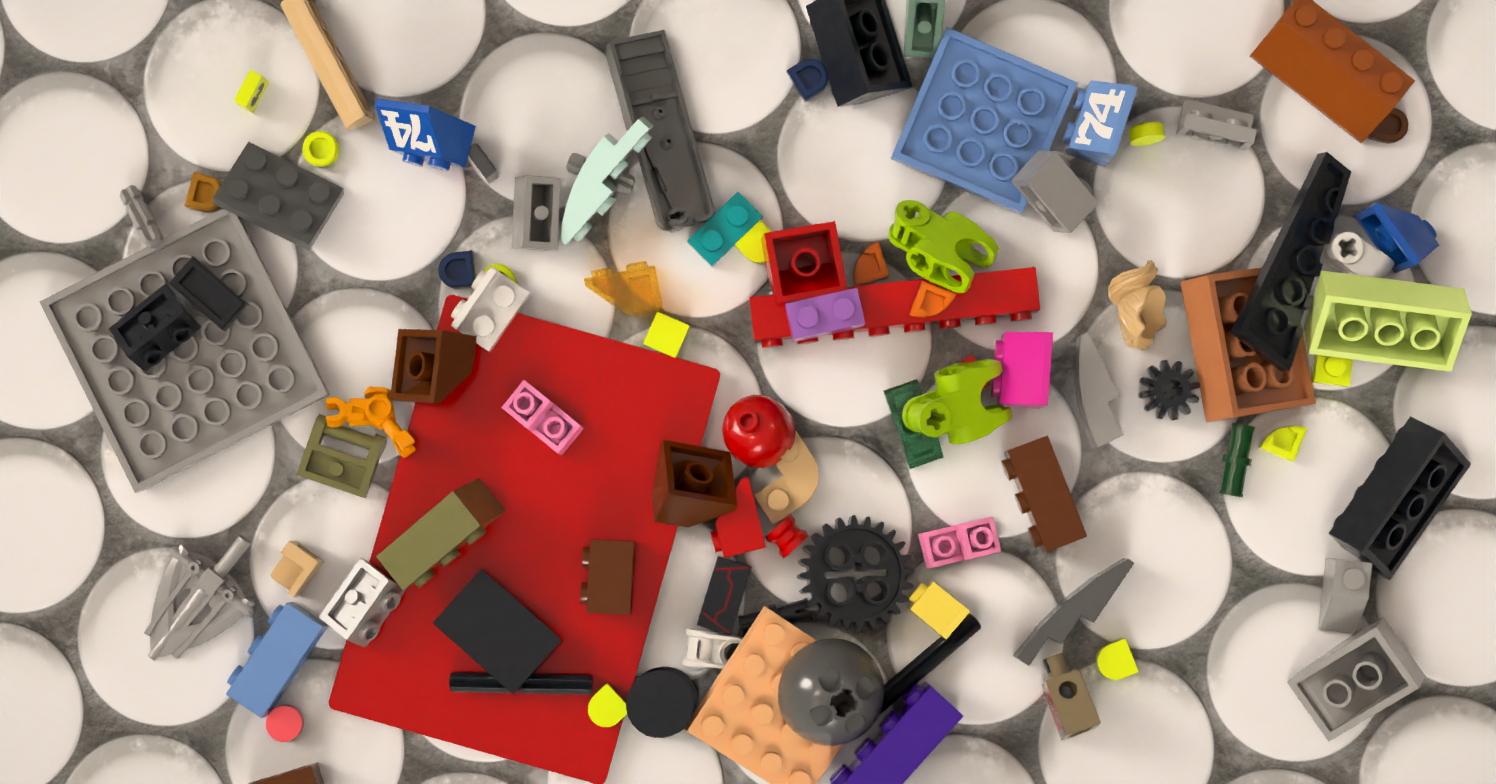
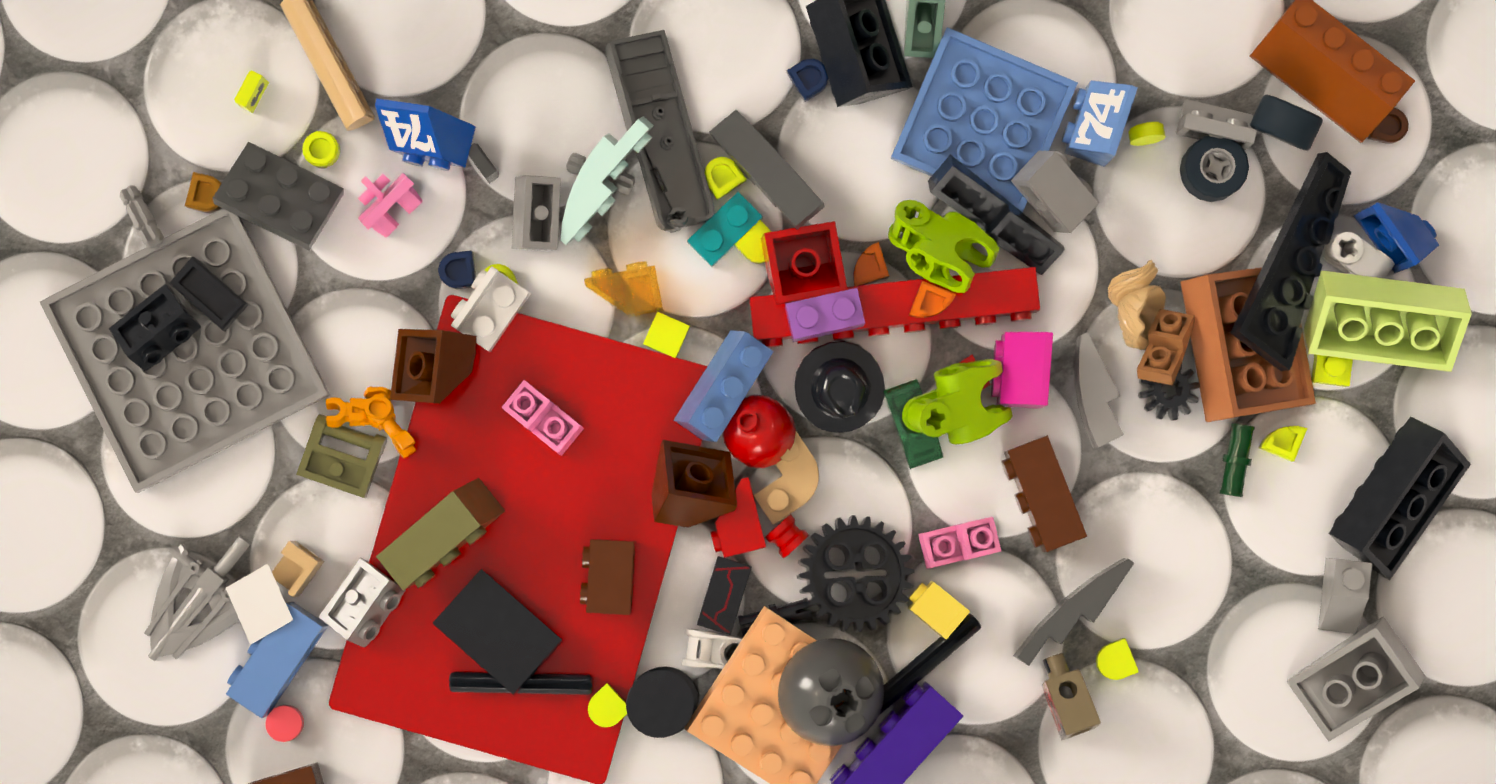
(259, 604): none -> white sticker
(376, 214): none -> bright pink hips
(723, 176): none -> neon yellow tile
(723, 385): none -> medium blue brick
(767, 169): none -> dark grey slope
(839, 386): none -> black hat
(994, 214): none -> black slope
(1166, 347): none -> medium nougat slope
(1226, 162): none -> black wheel
(1286, 122): none -> black wheel

